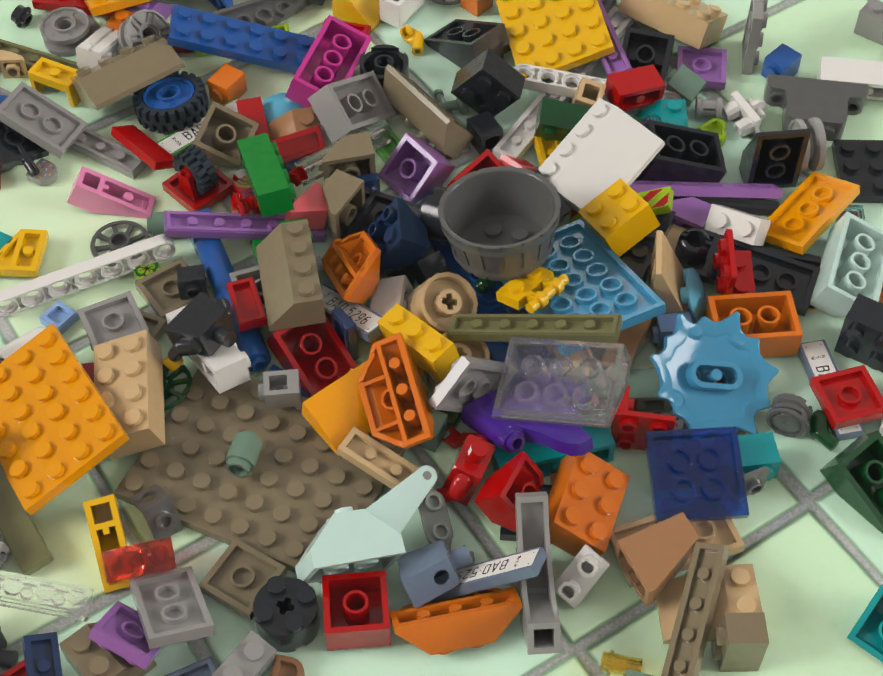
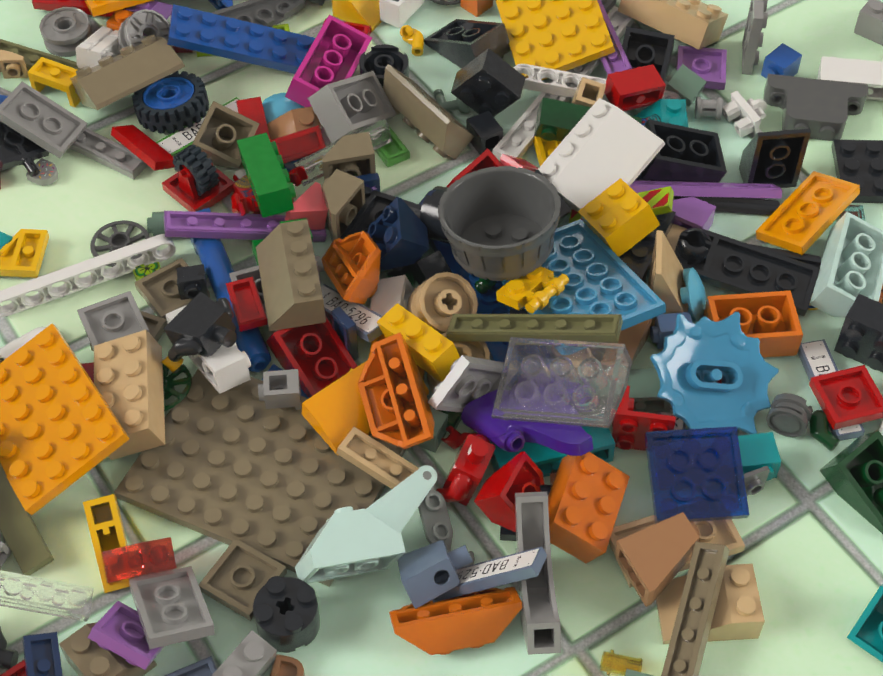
(21, 16): black plate -> none
(60, 315): light blue tile -> none
(108, 196): bright pink slope -> none
(159, 512): flat silver bracket -> none
(227, 84): orange brick -> none
(243, 453): sand green brick -> none
(356, 610): red brick -> none
(415, 168): medium lavender slope -> none
(580, 576): white hips -> none
(716, 125): lime tile -> none
(733, 268): red bracket -> none
(740, 642): dark tan brick -> none
(745, 226): white brick -> none
(817, 145): light grey wheel -> none

